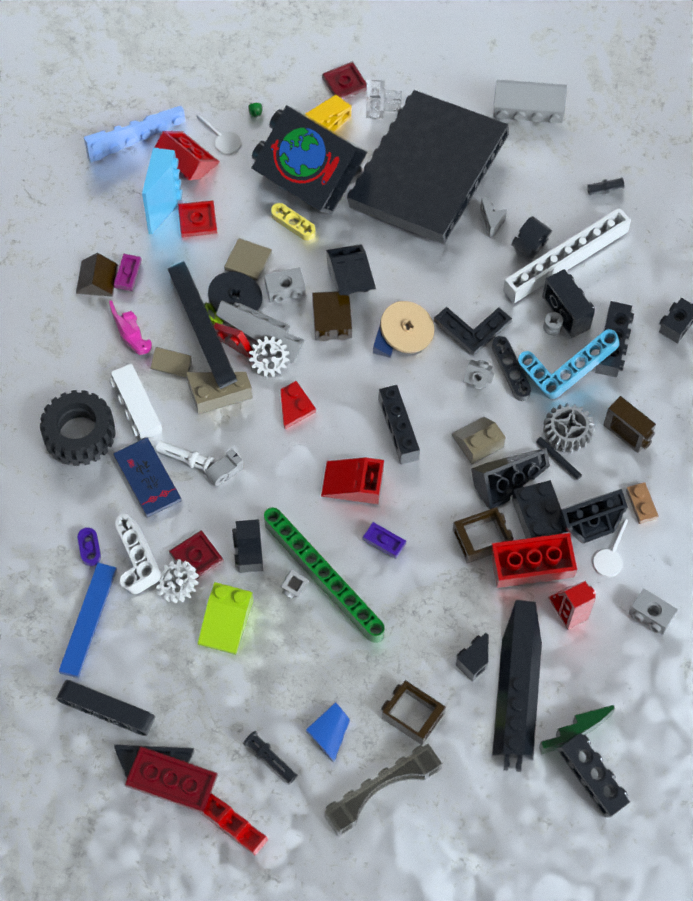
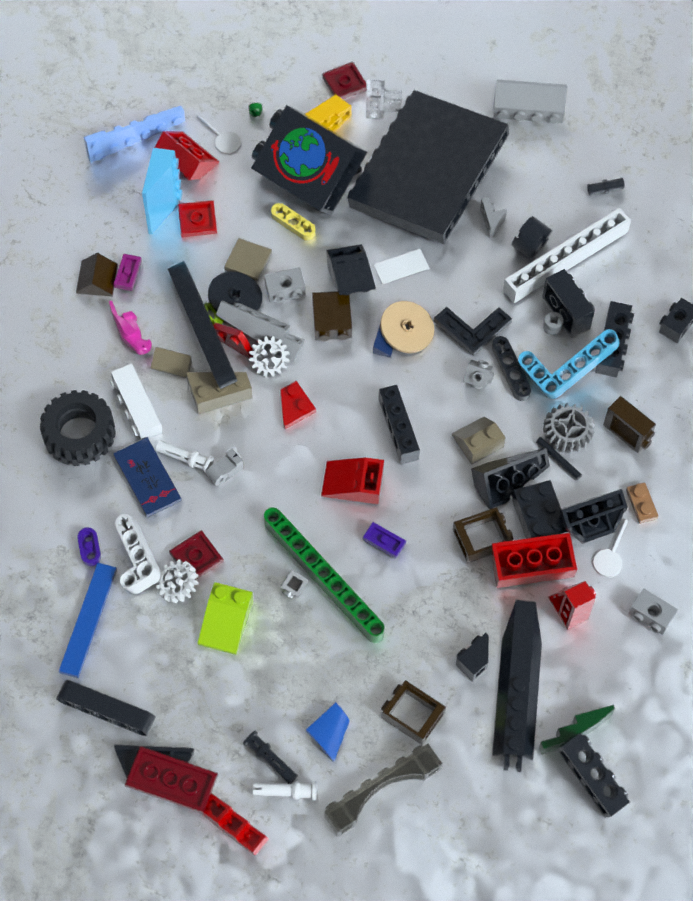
(248, 541): black brick -> none
(297, 790): none -> white pin
(401, 266): none -> white sticker

